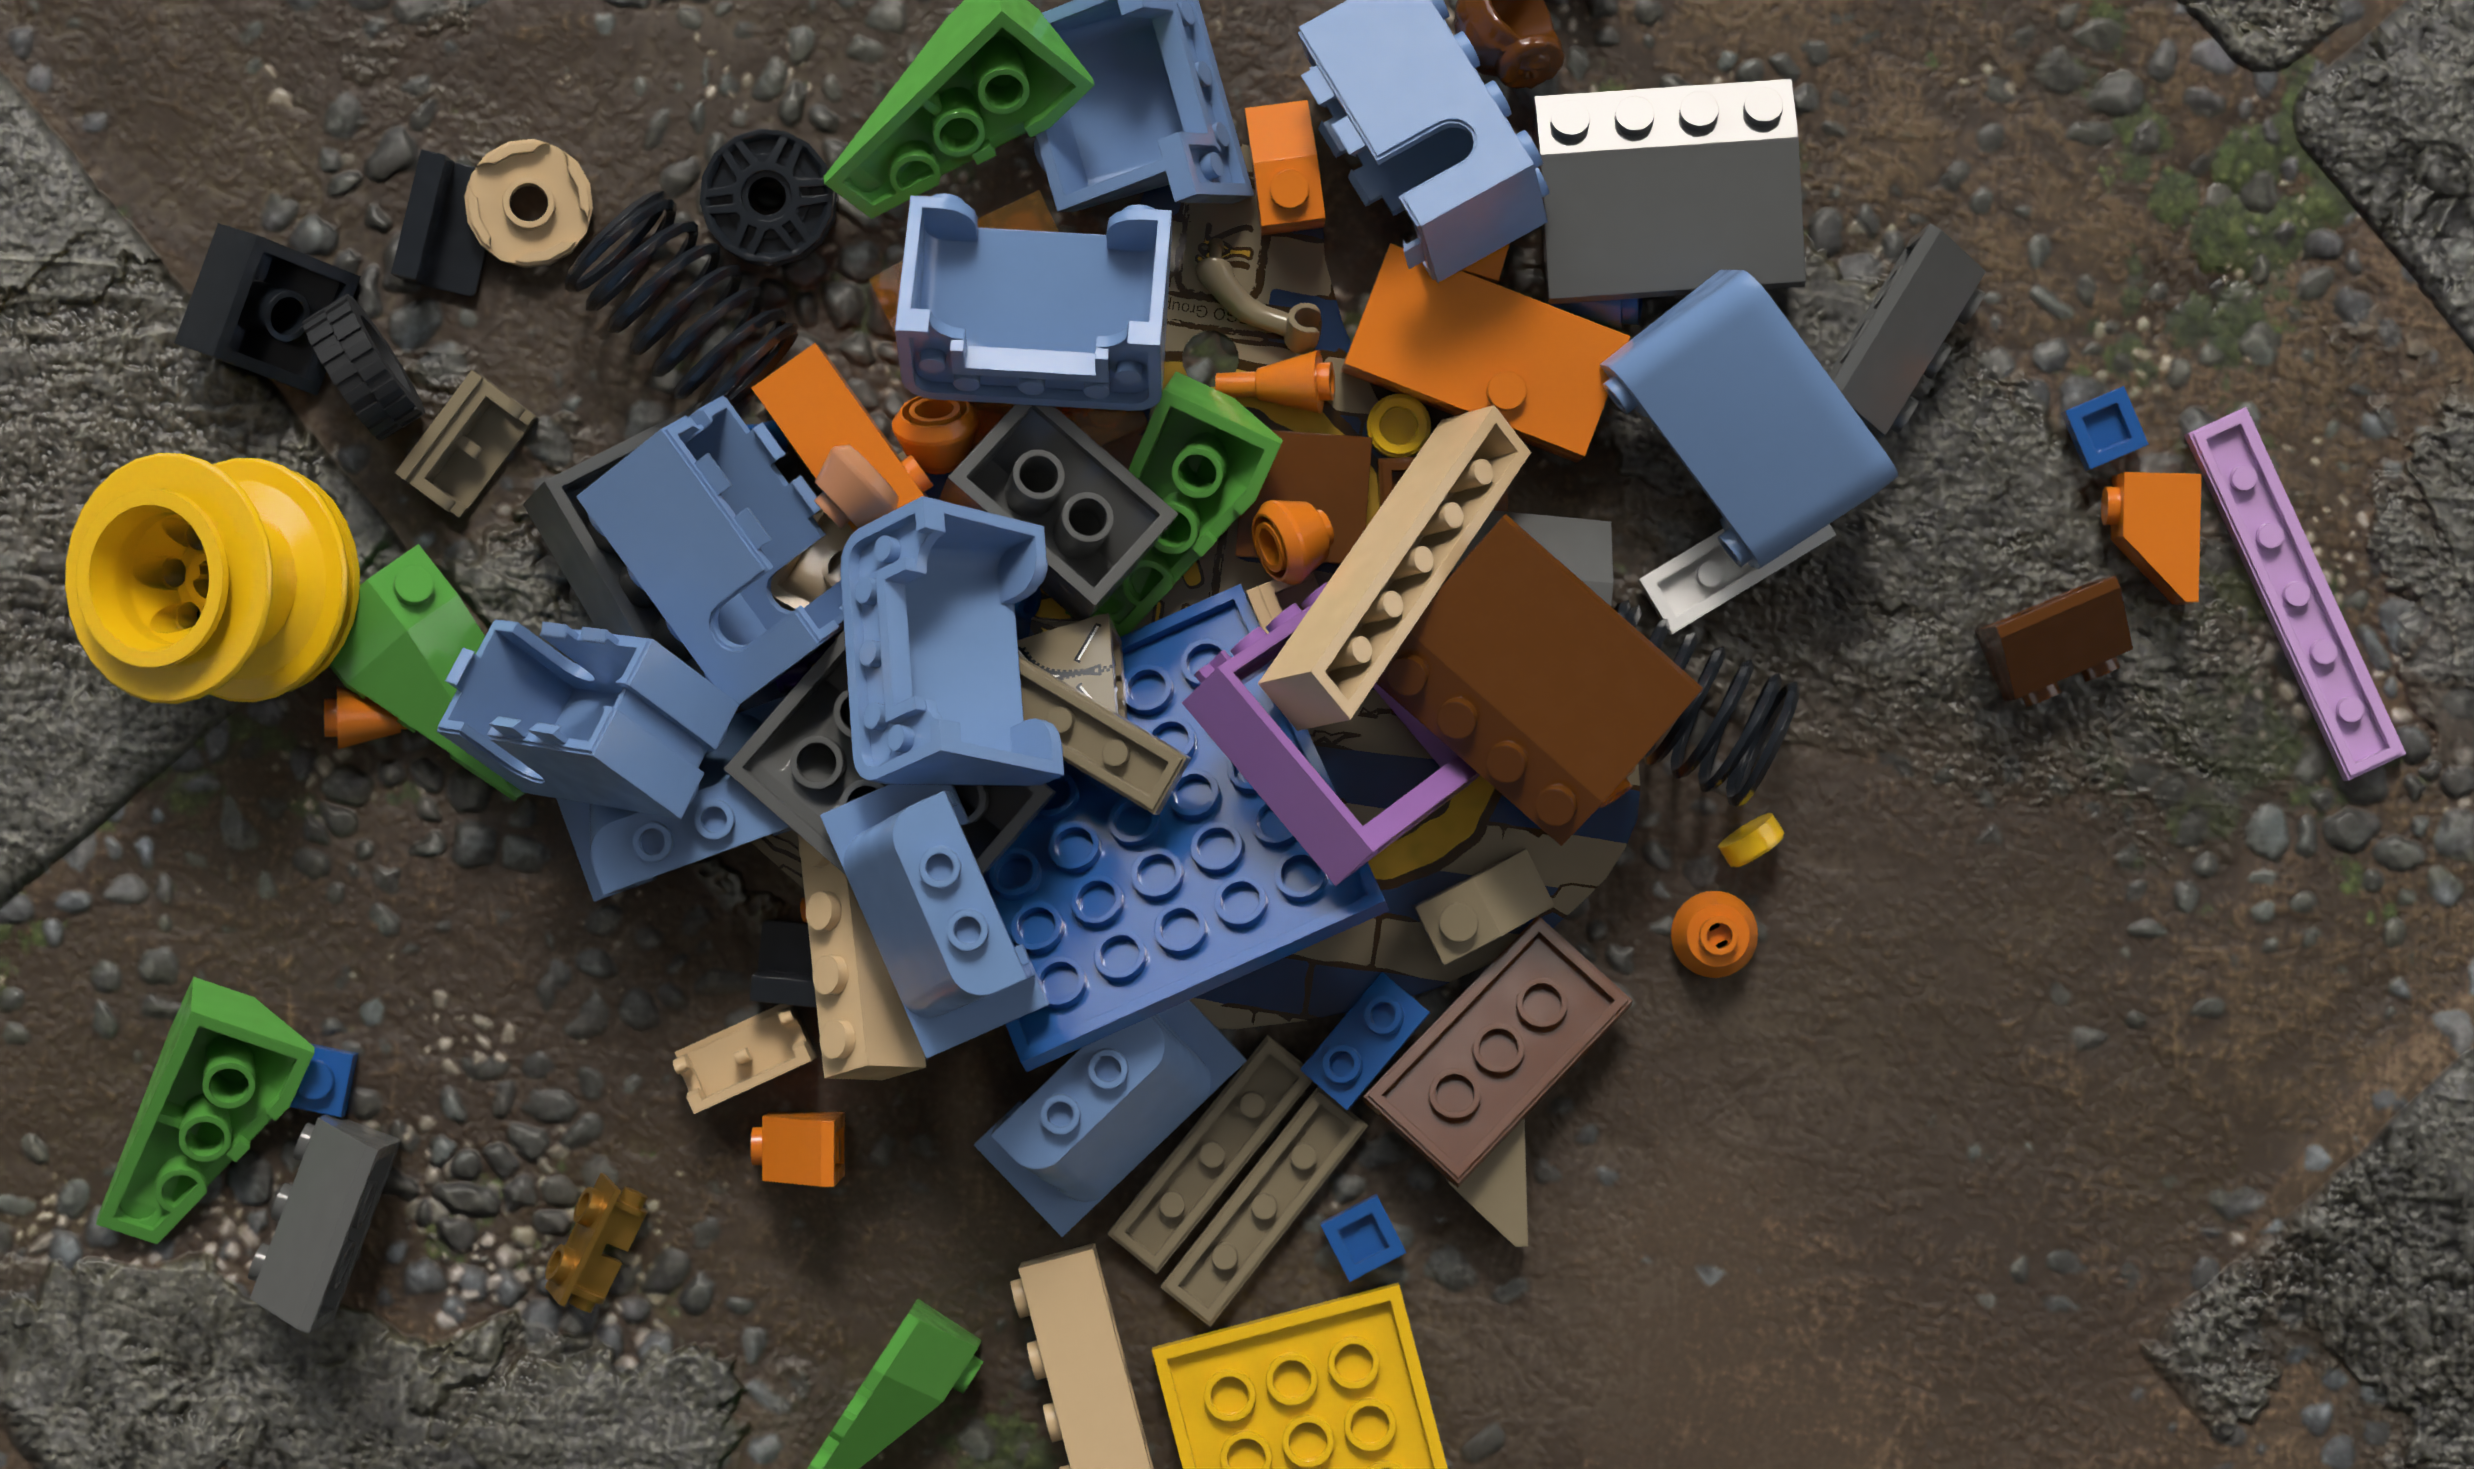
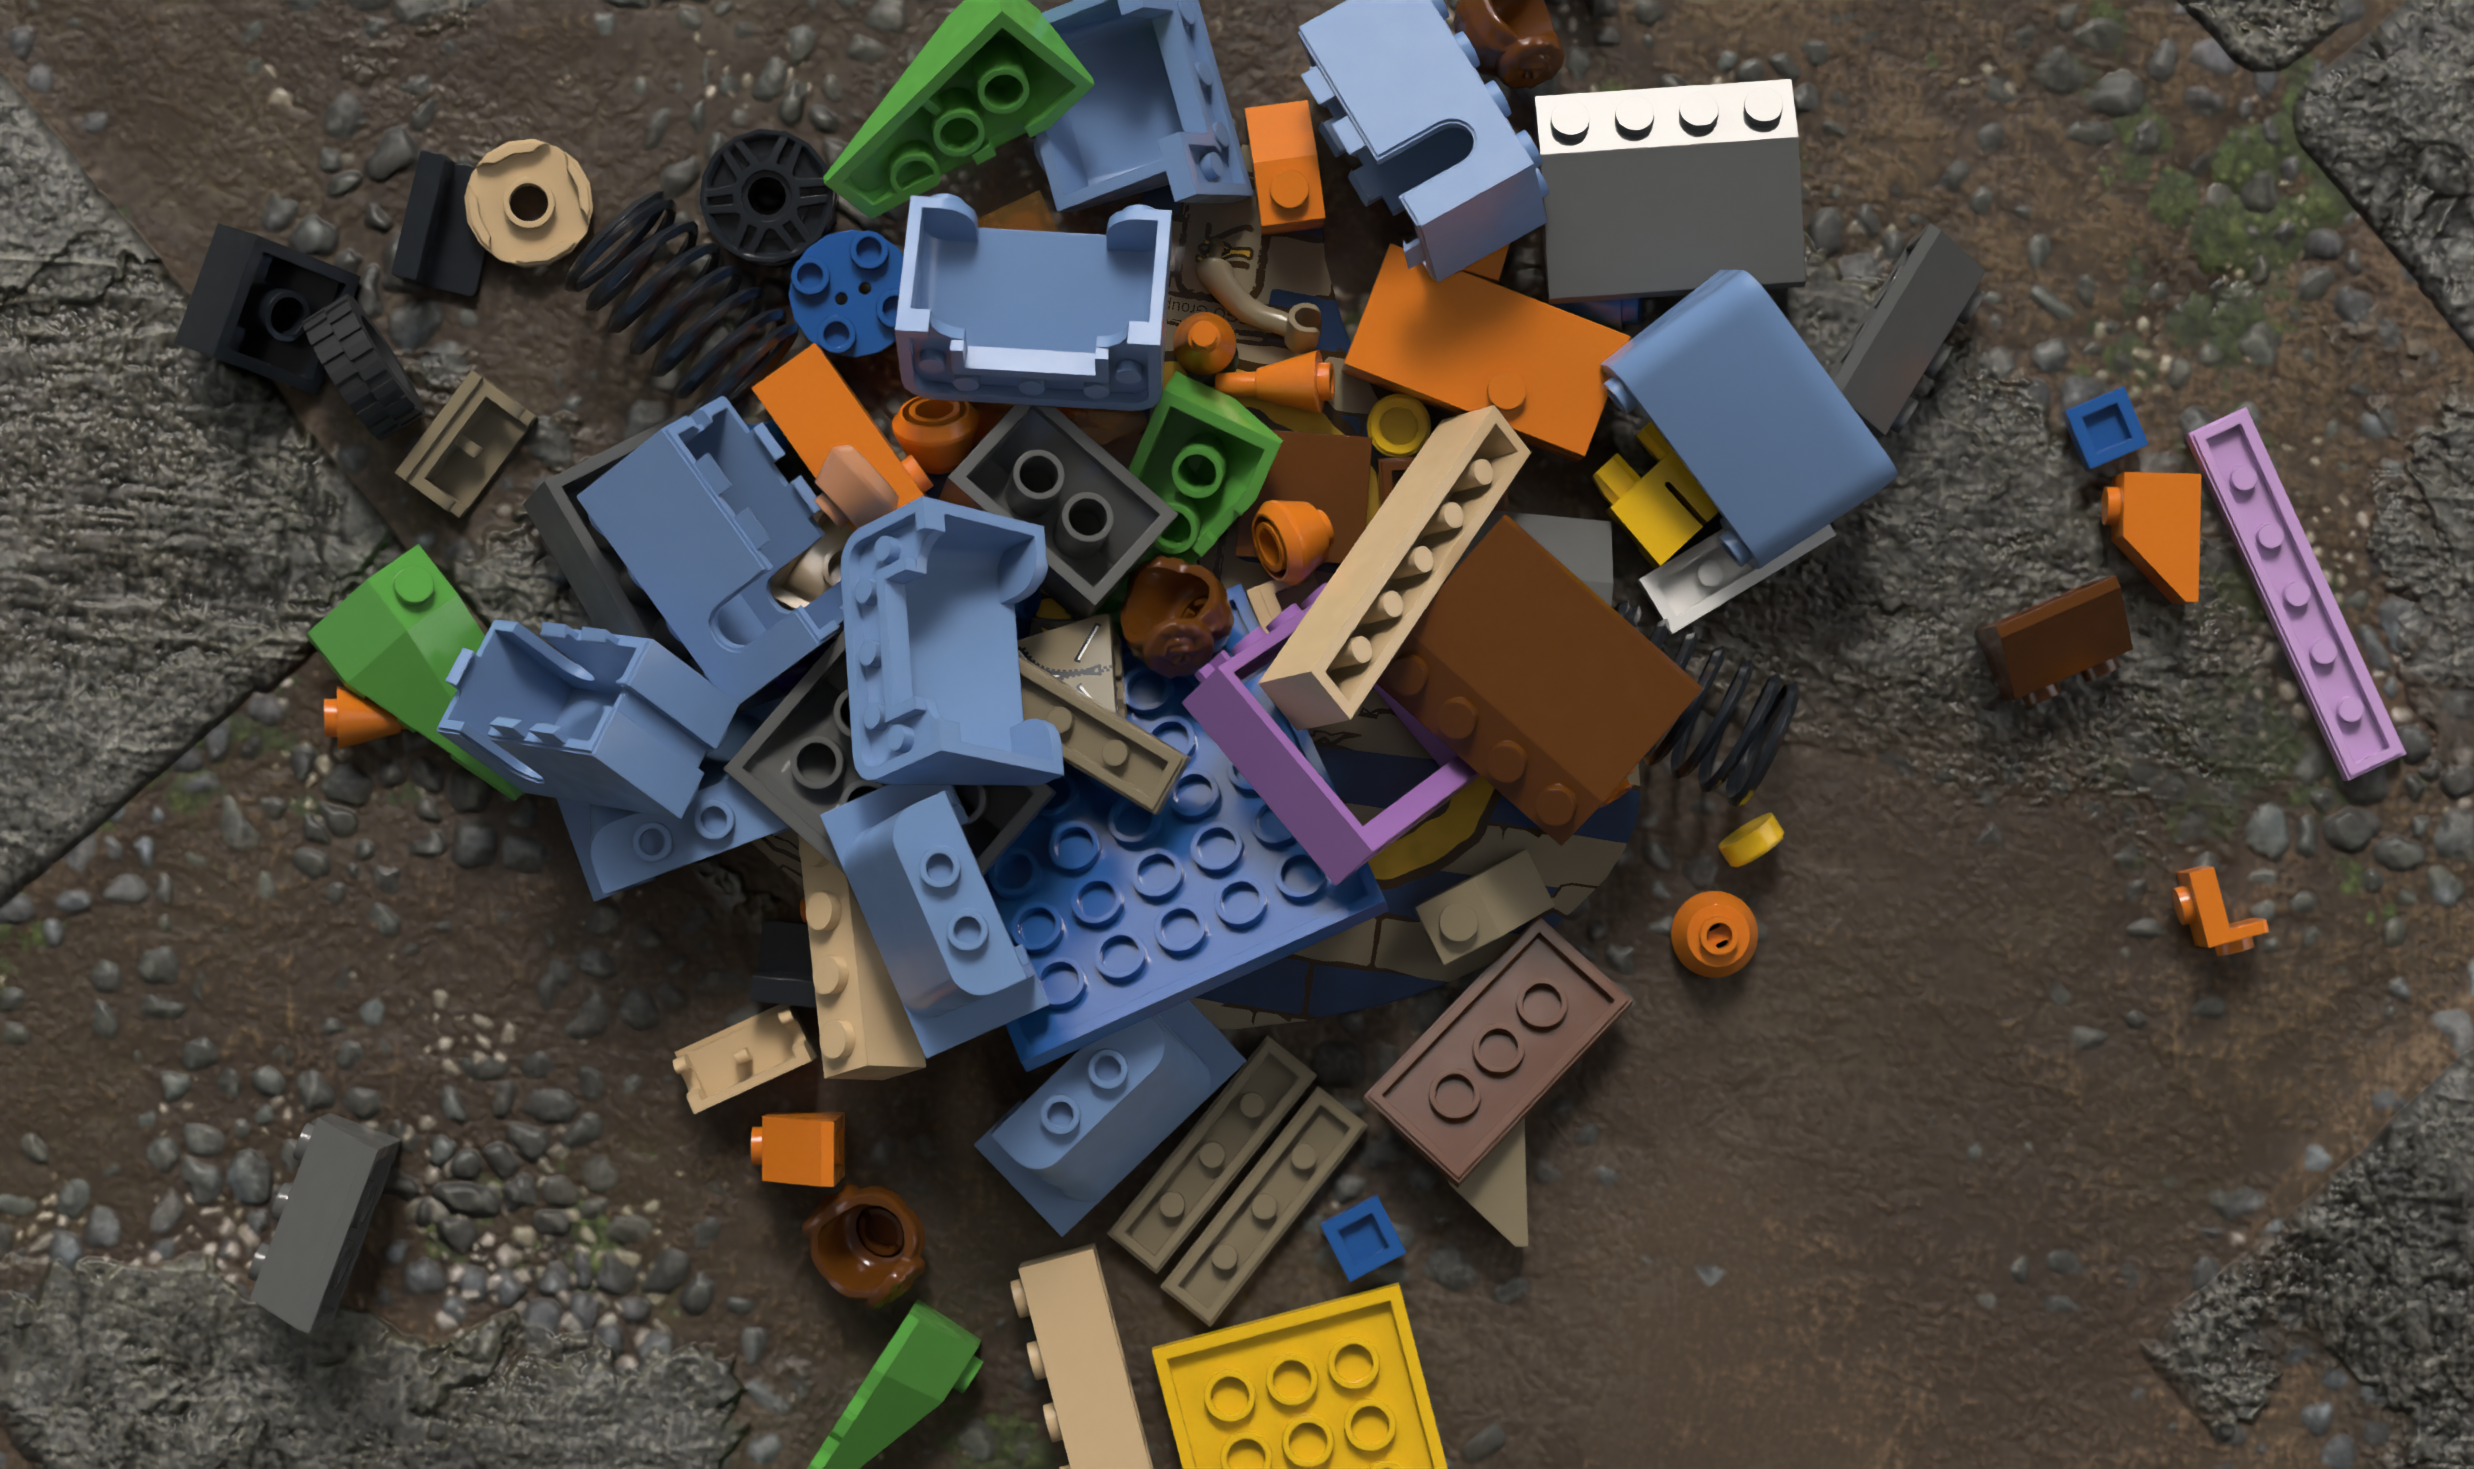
(212, 1091): bright green wedge -> none
(230, 538): yellow wheel -> none
(327, 1082): blue plate -> none
(600, 1220): pearl gold hinge -> none
(840, 266): none -> blue plate
(866, 1243): none -> reddish brown hair
(1175, 616): none -> reddish brown hair
(1204, 343): none -> orange cone
(1365, 1041): blue hinge -> none
(1647, 507): none -> yellow hips
(2202, 907): none -> orange bracket

